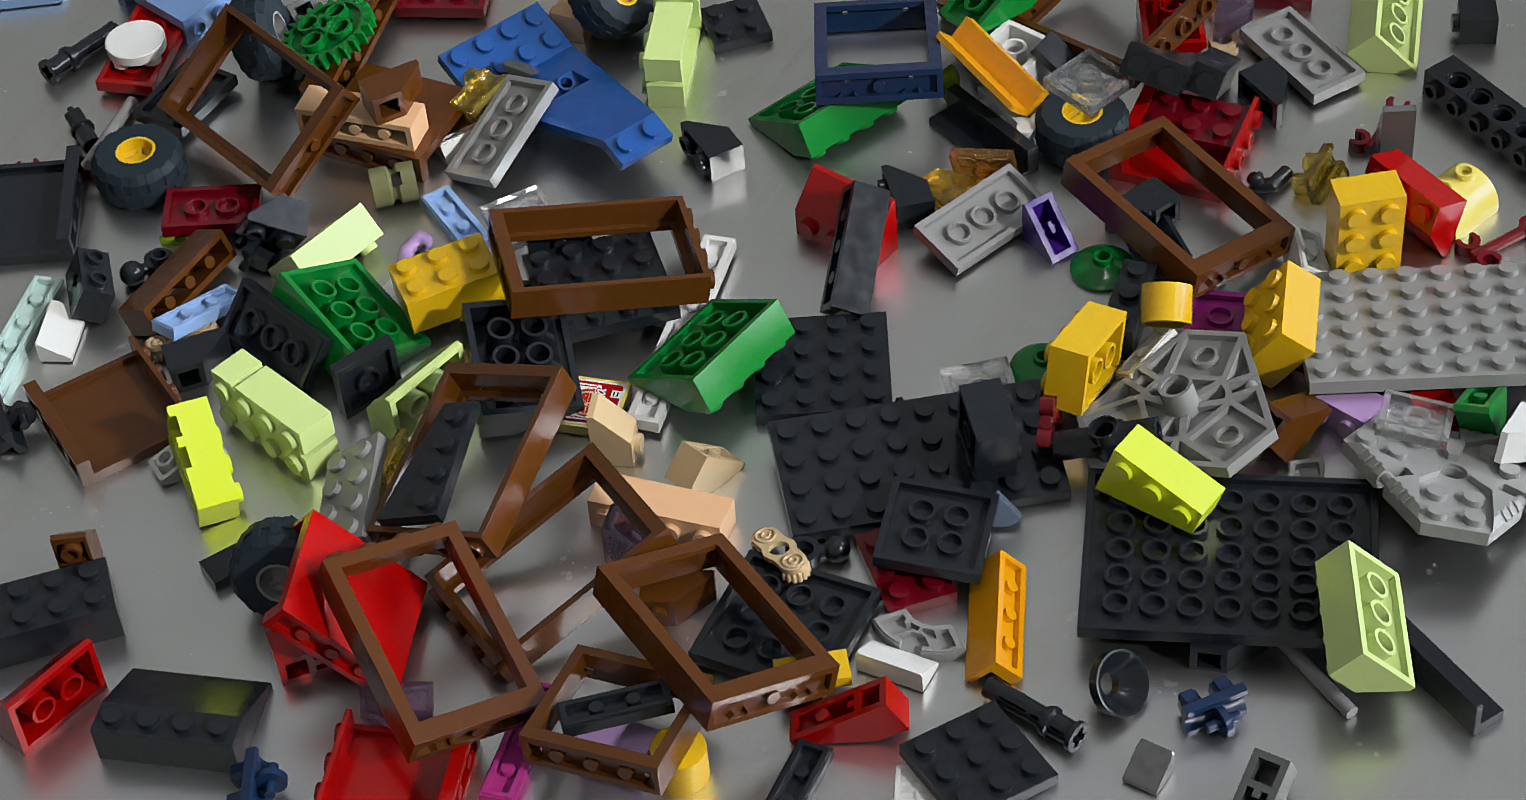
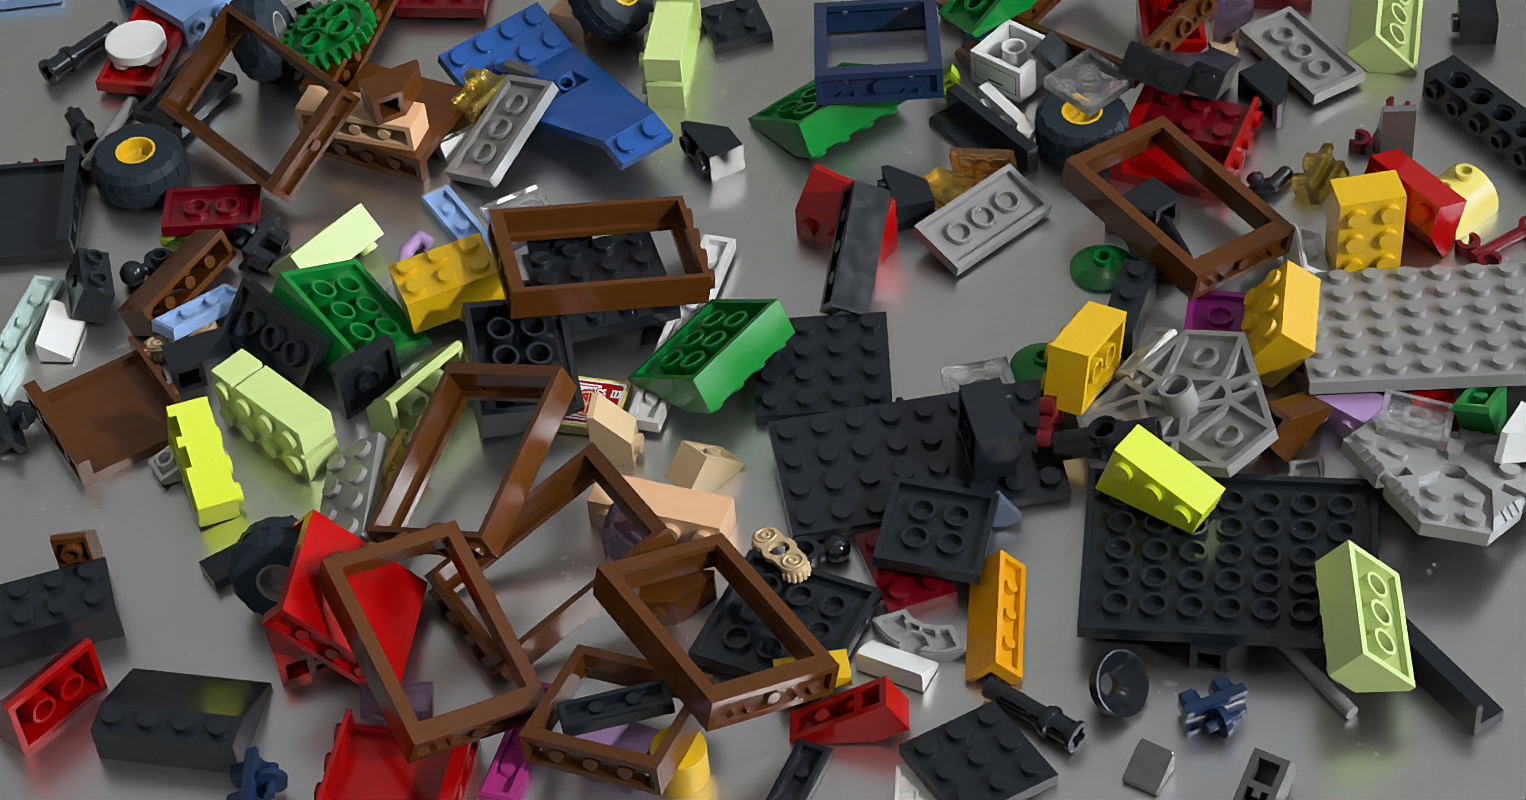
(278, 221): black slope -> none
(382, 188): olive wheel -> none
(432, 474): black wing -> none
(994, 67): light orange panel -> none
(1046, 229): dark purple slope -> none
(1166, 304): yellow piece -> none

